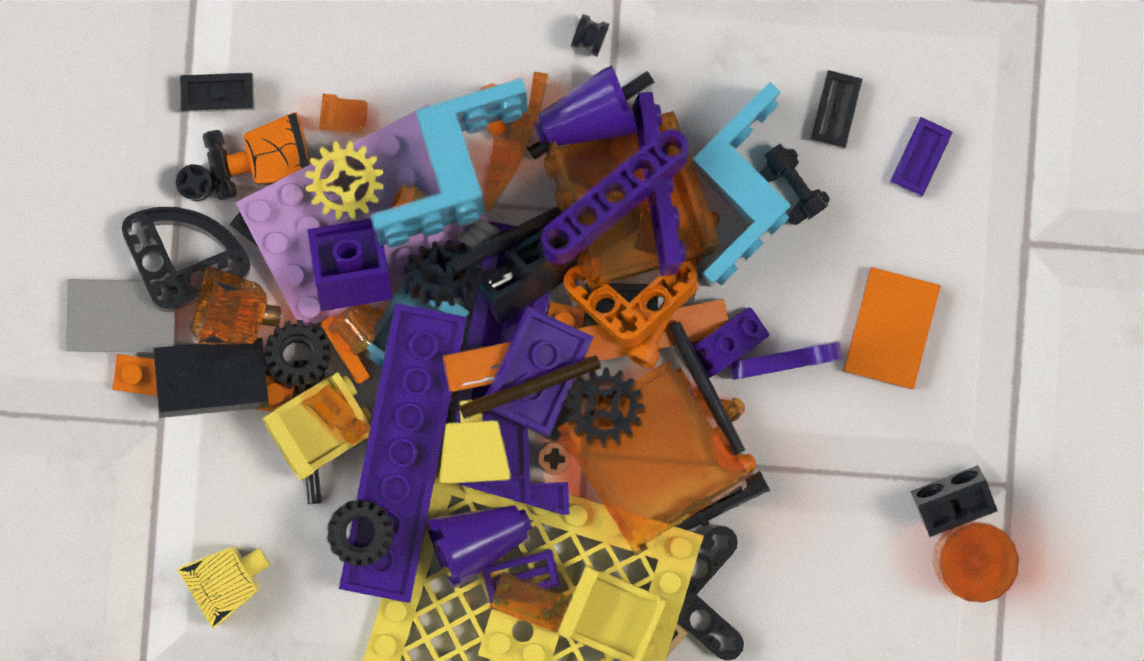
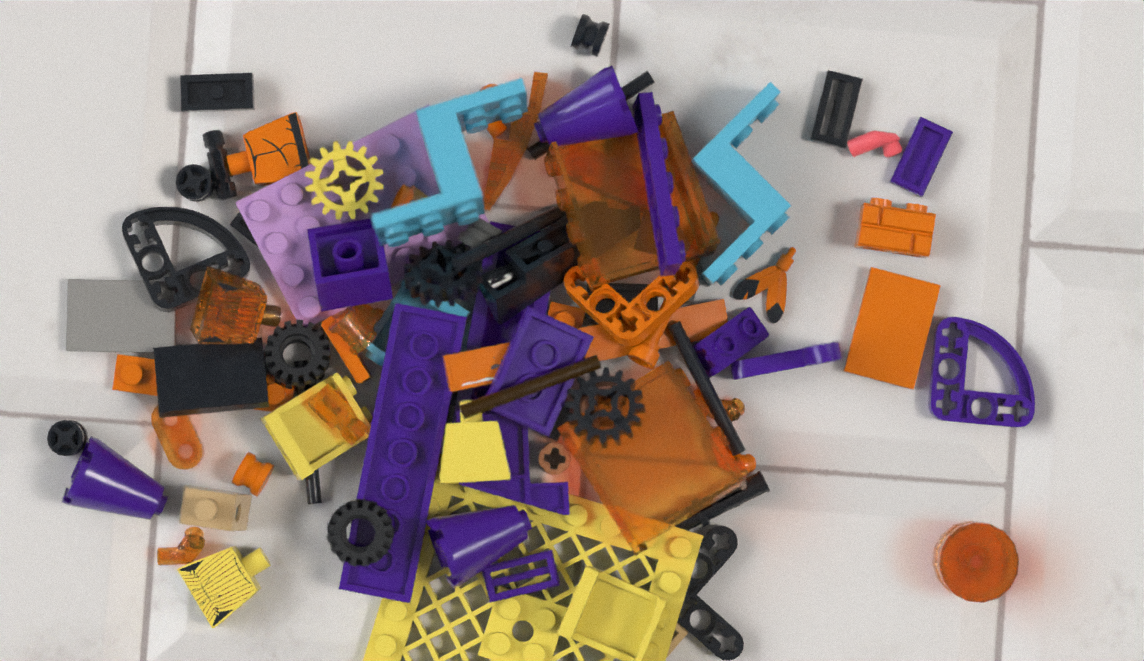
(62, 434): none -> black wheel
(113, 484): none -> dark purple cone
(176, 436): none -> clear orange plate
(186, 550): none -> clear orange arm
(214, 508): none -> tan torso
(252, 474): none -> orange wheel
(343, 116): clear orange panel -> none
(530, 602): clear orange tile -> none
(620, 180): dark purple beam -> none
(772, 278): none -> orange piece
(782, 163): black piece -> none
(875, 139): none -> coral arm
(895, 229): none -> orange brick
(954, 501): black brick -> none
(964, 398): none -> dark purple beam

